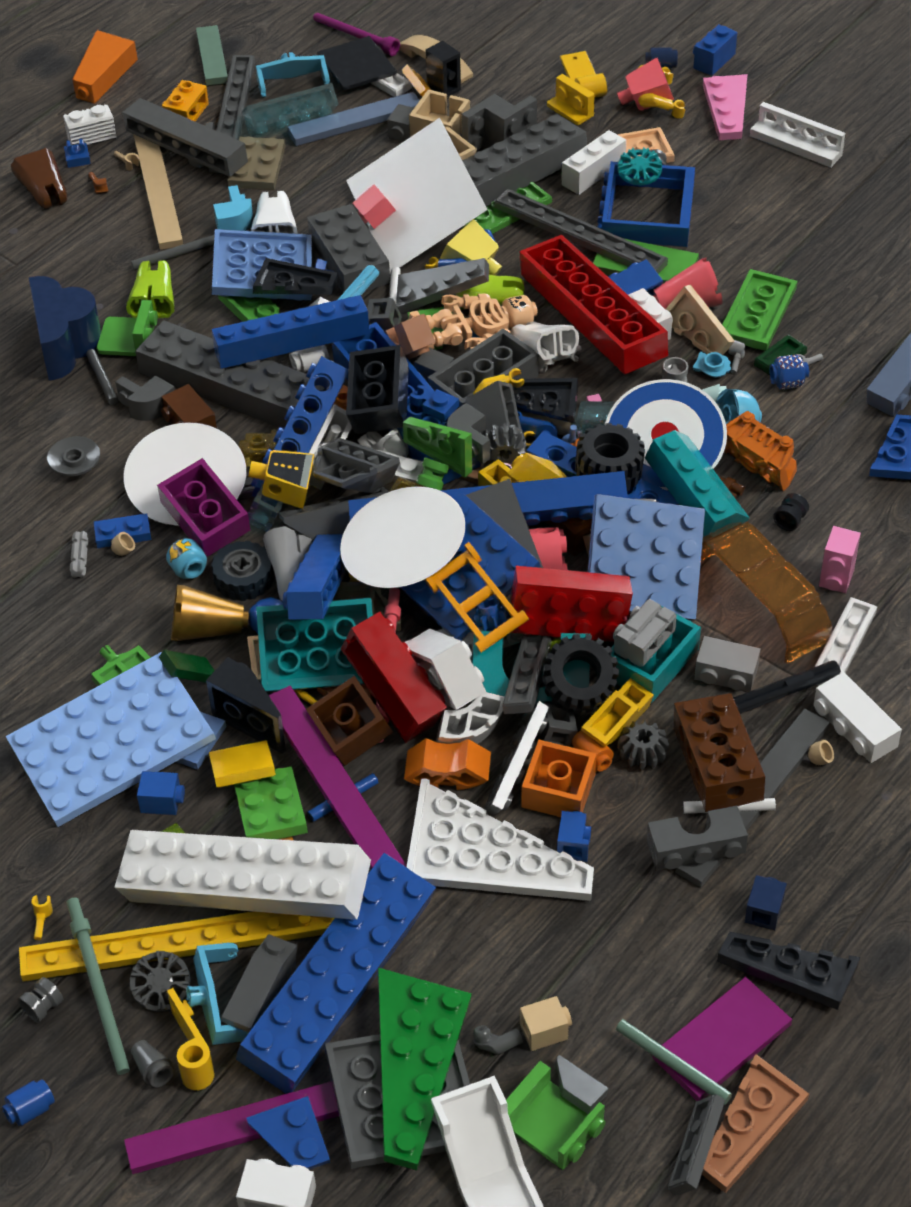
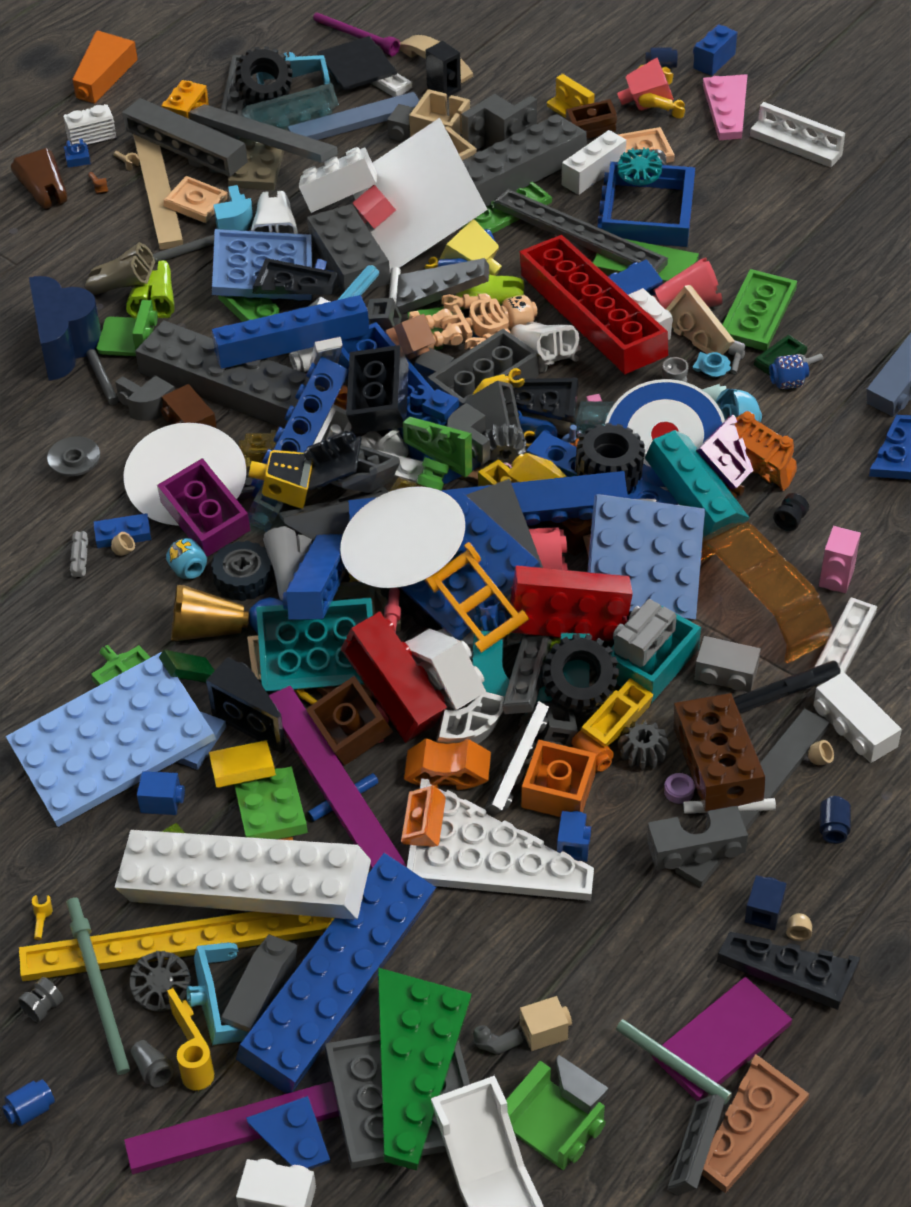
(127, 270): none -> dark tan piece
(195, 199): none -> light nougat tile
(212, 55): sand green tile -> none
(262, 61): none -> black tyre
(263, 133): none -> dark grey tile
(327, 348): none -> white tile
(333, 459): none -> black hinge
(337, 179): none -> white brick
(416, 80): light orange tile -> none
(424, 817): none -> orange slope
(581, 71): yellow door -> none
(594, 117): none -> reddish brown brick
(679, 788): none -> lavender tile
(727, 454): none -> wing
(799, 927): none -> tan hinge
(835, 819): none -> dark blue brick

